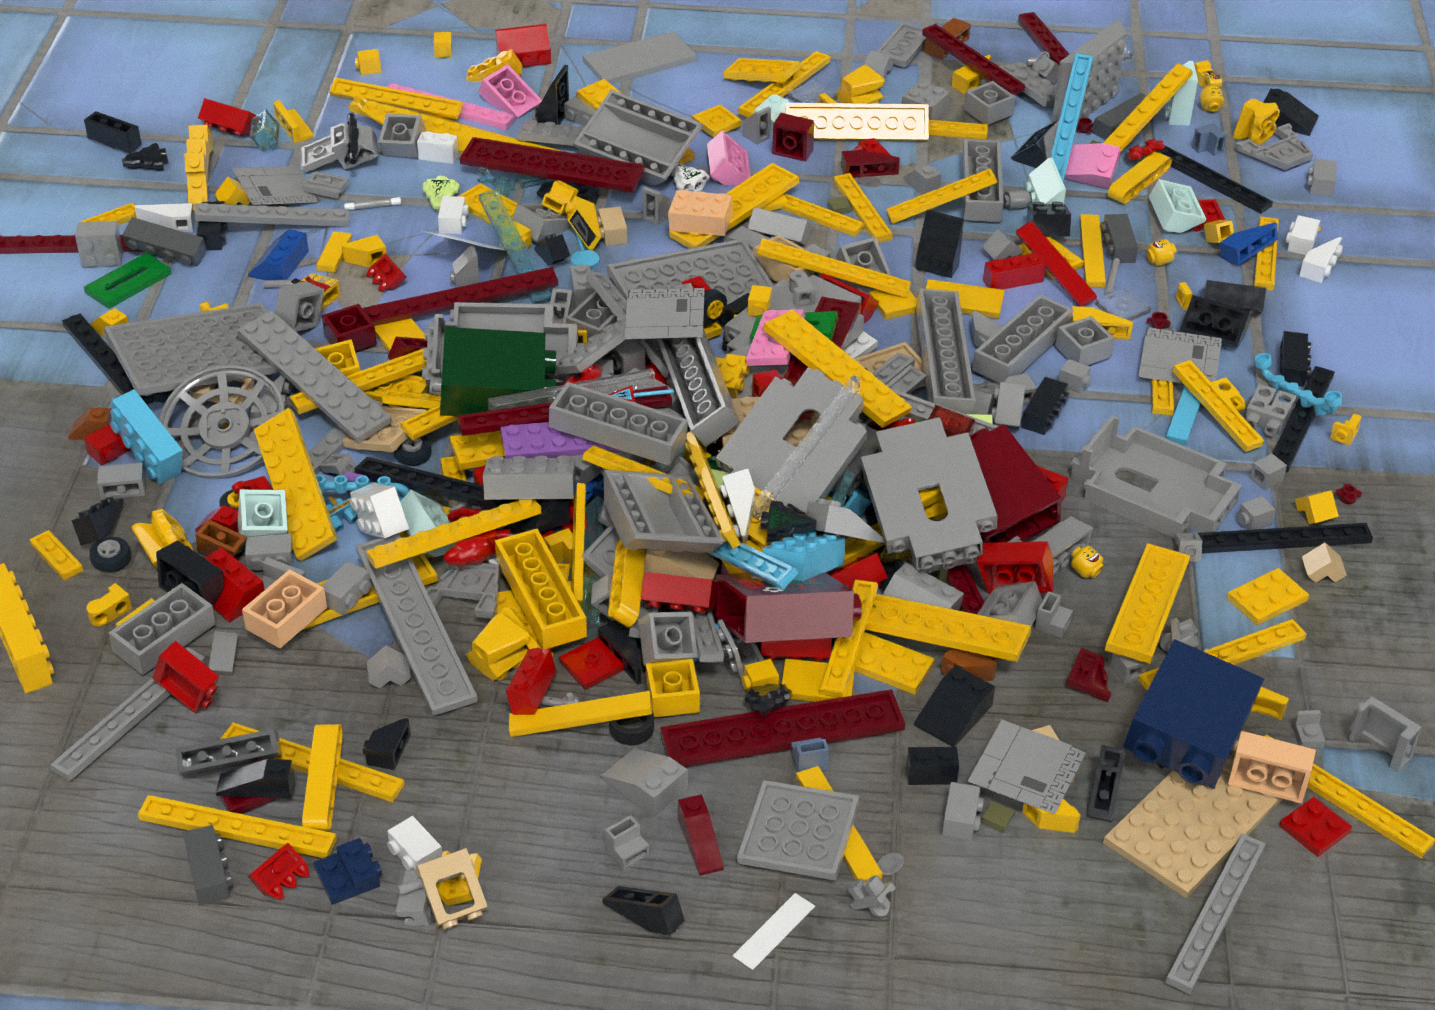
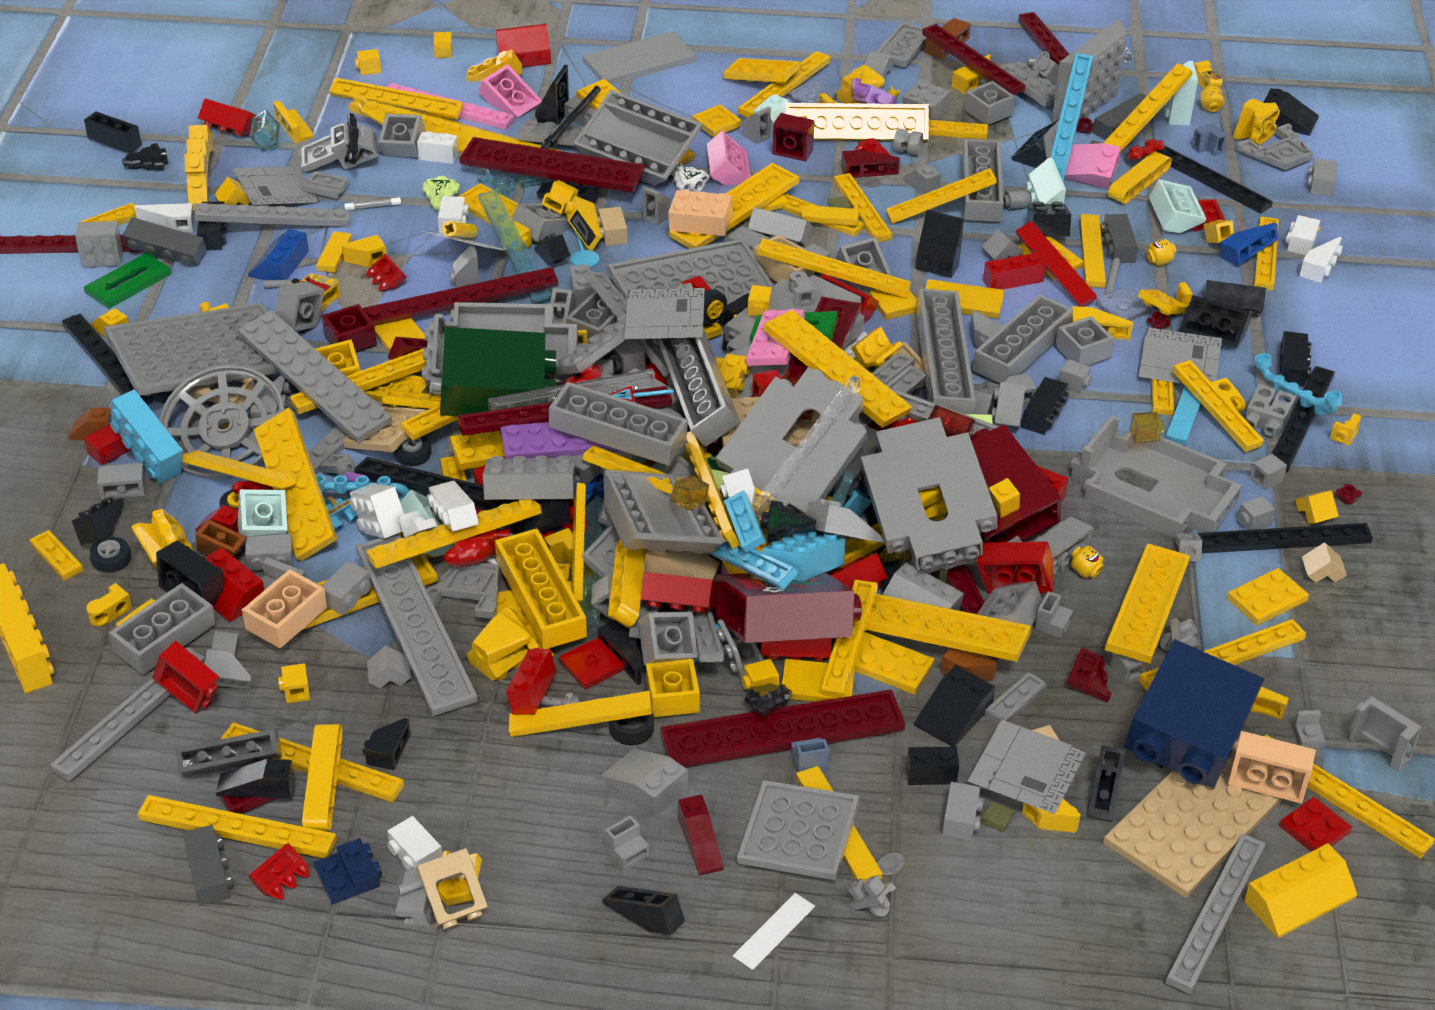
(229, 669): none -> light grey slope
(239, 469): none -> yellow tile
(294, 683): none -> yellow brick
(412, 523): none -> white bracket
(452, 505): none -> white brick
(459, 229): none -> yellow piece
(551, 139): none -> black bar
(690, 492): none -> clear yellow brick
(744, 521): none -> medium azure plate
(830, 215): none -> yellow tile
(870, 94): none -> medium lavender torso
(874, 349): none -> yellow bracket
(908, 141): none -> light grey wheel
(1004, 497): none -> yellow brick
(1016, 698): none -> light grey tile
(1146, 427): none -> clear yellow brick
(1166, 303): none -> yellow plate
(1301, 890): none -> yellow slope

